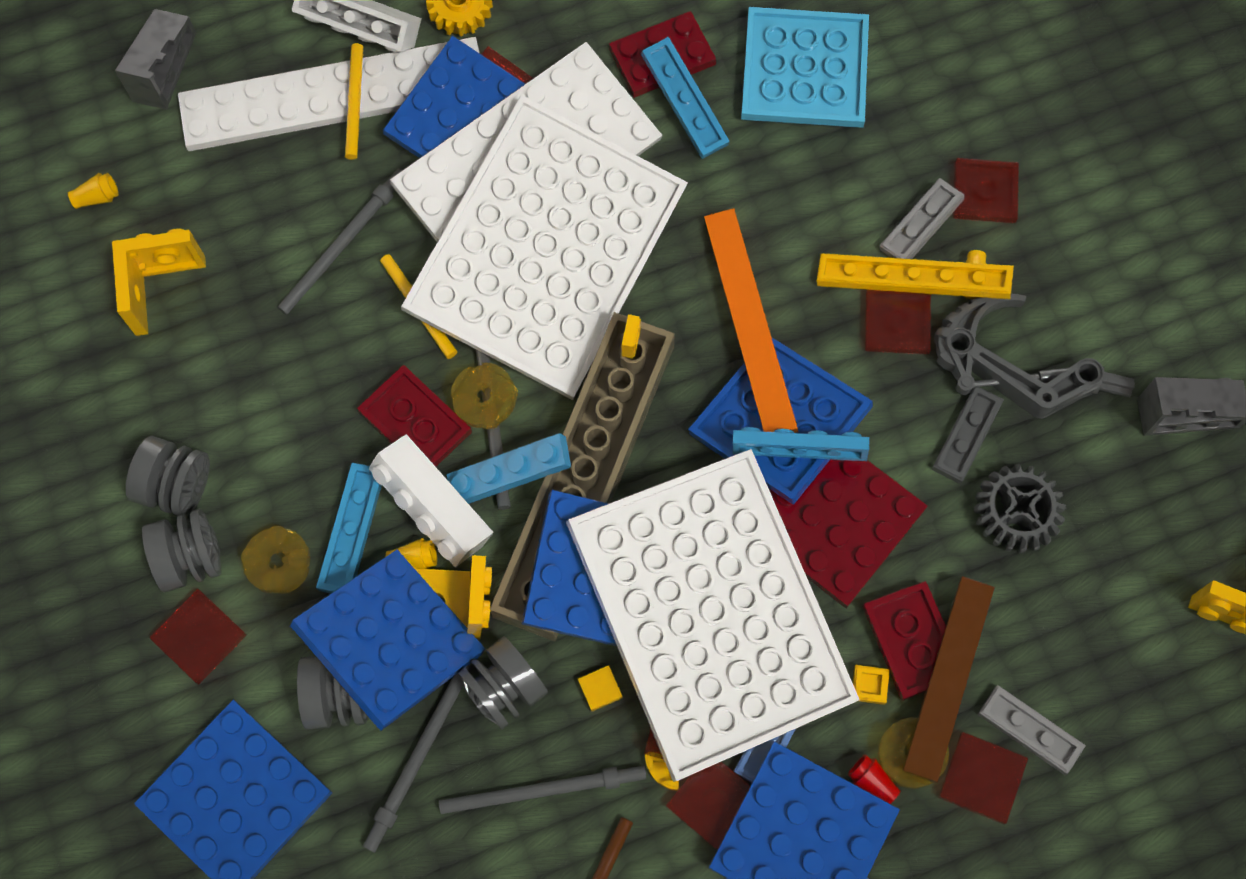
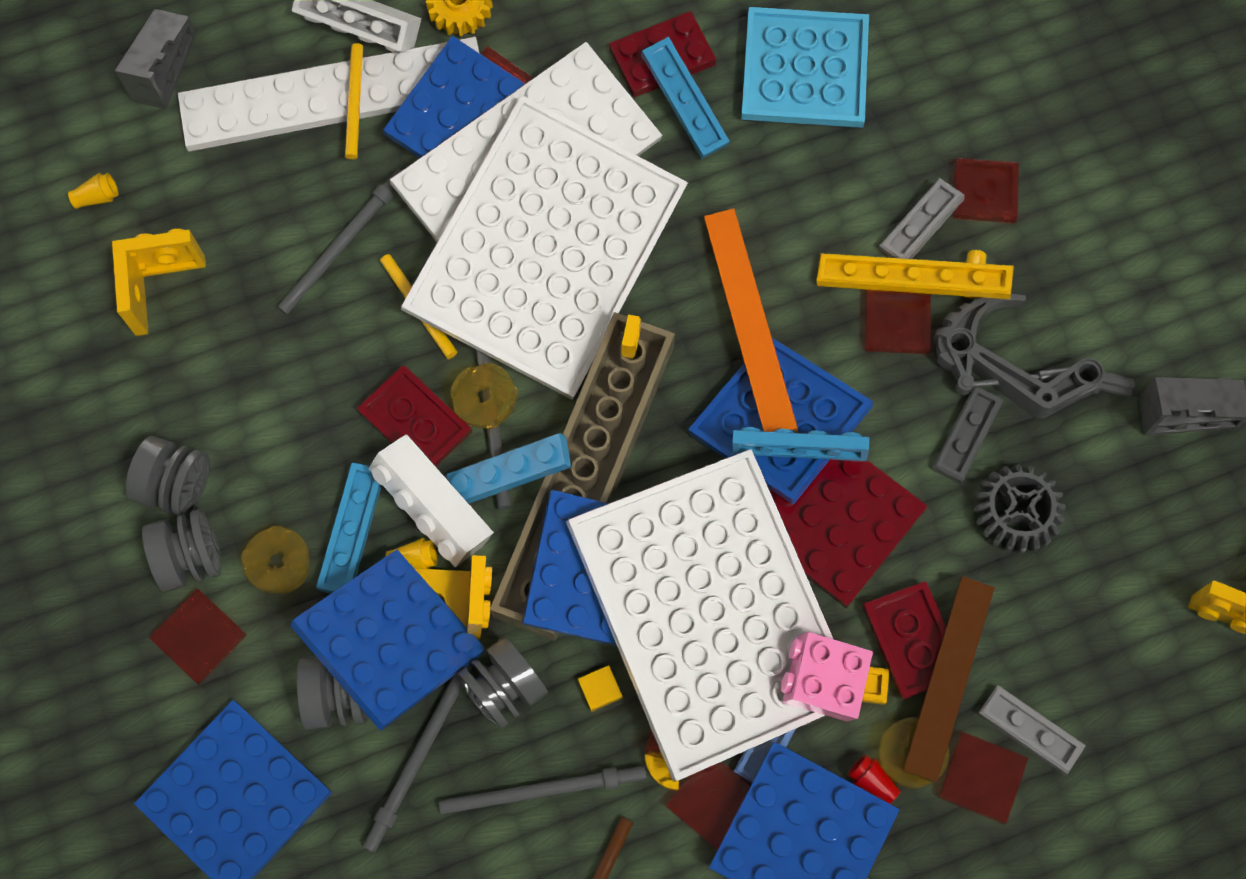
(826, 676): none -> bright pink brick

